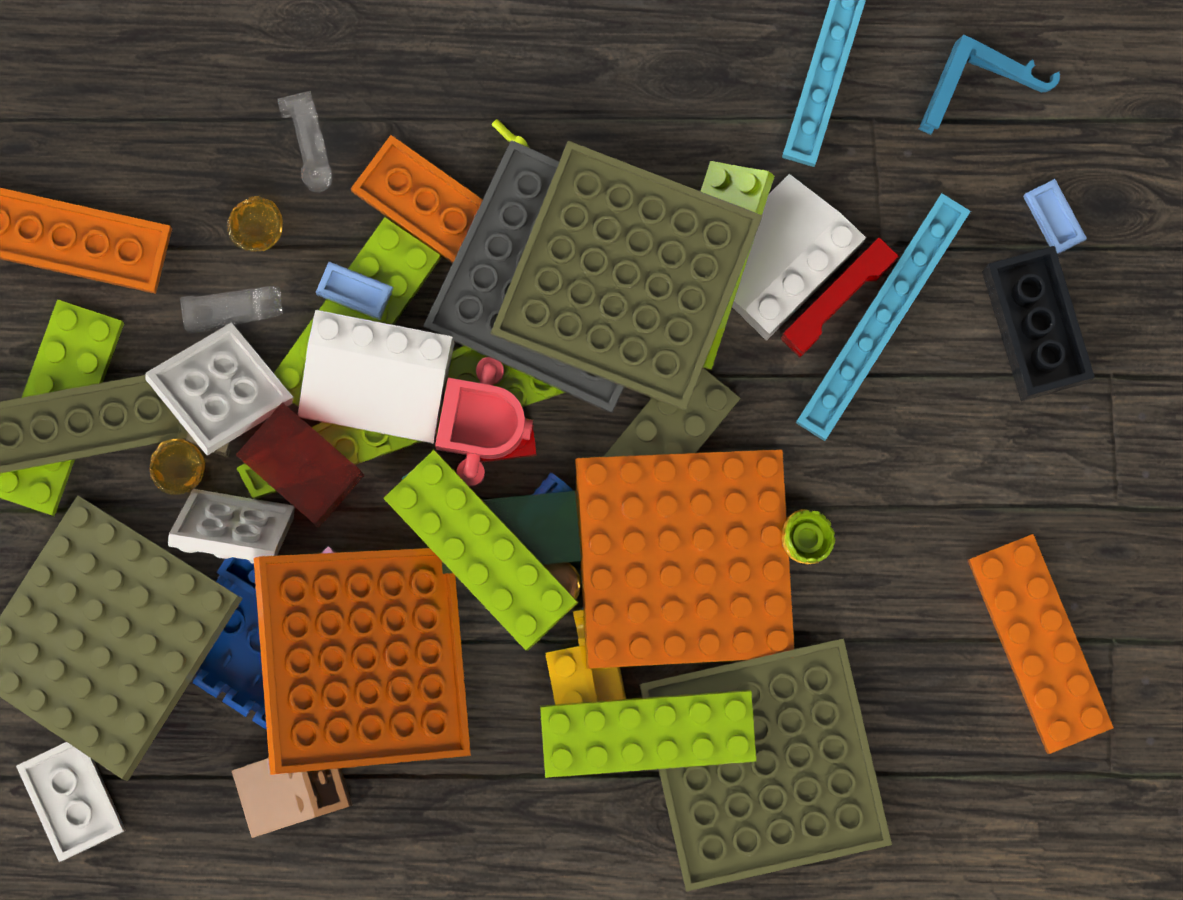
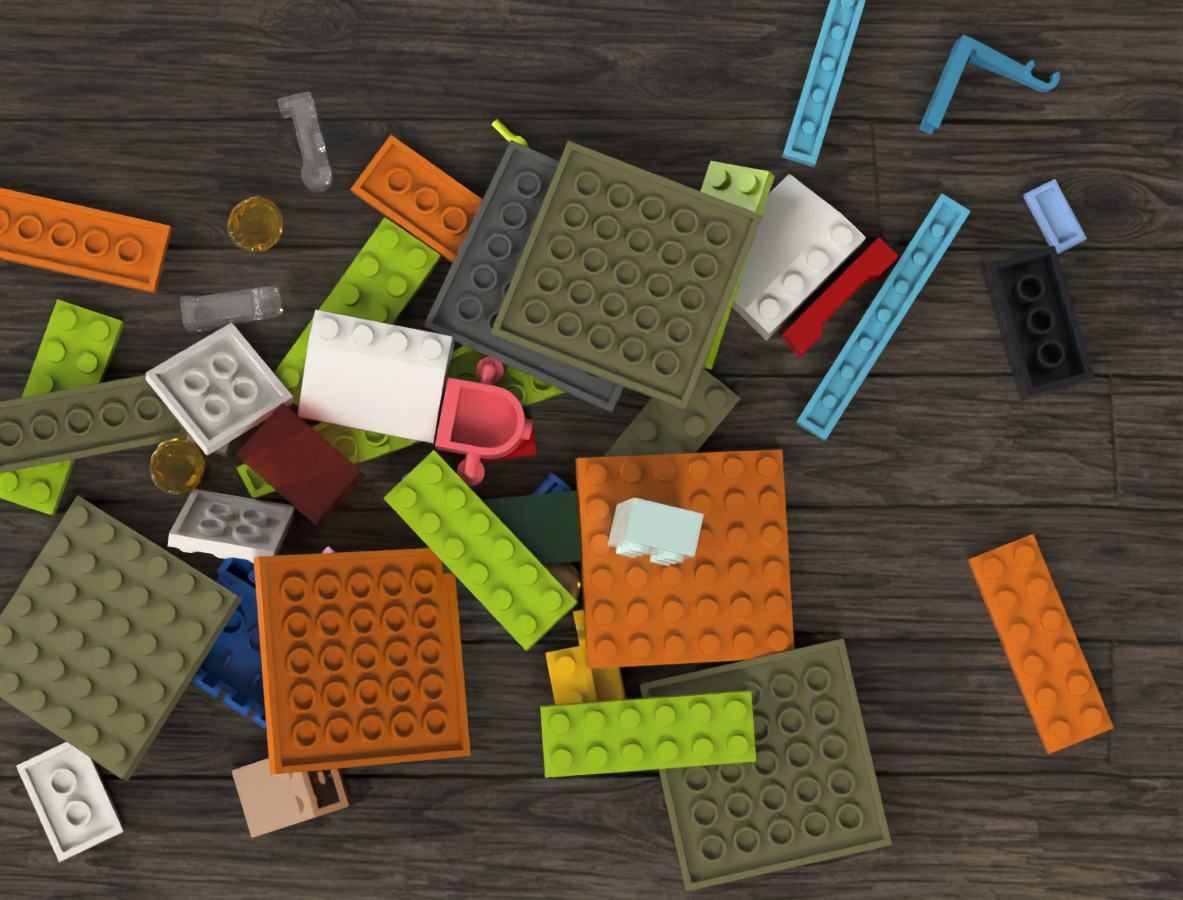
(354, 290): light blue tile -> none
(655, 530): none -> light aqua brick
(807, 537): lime hair -> none

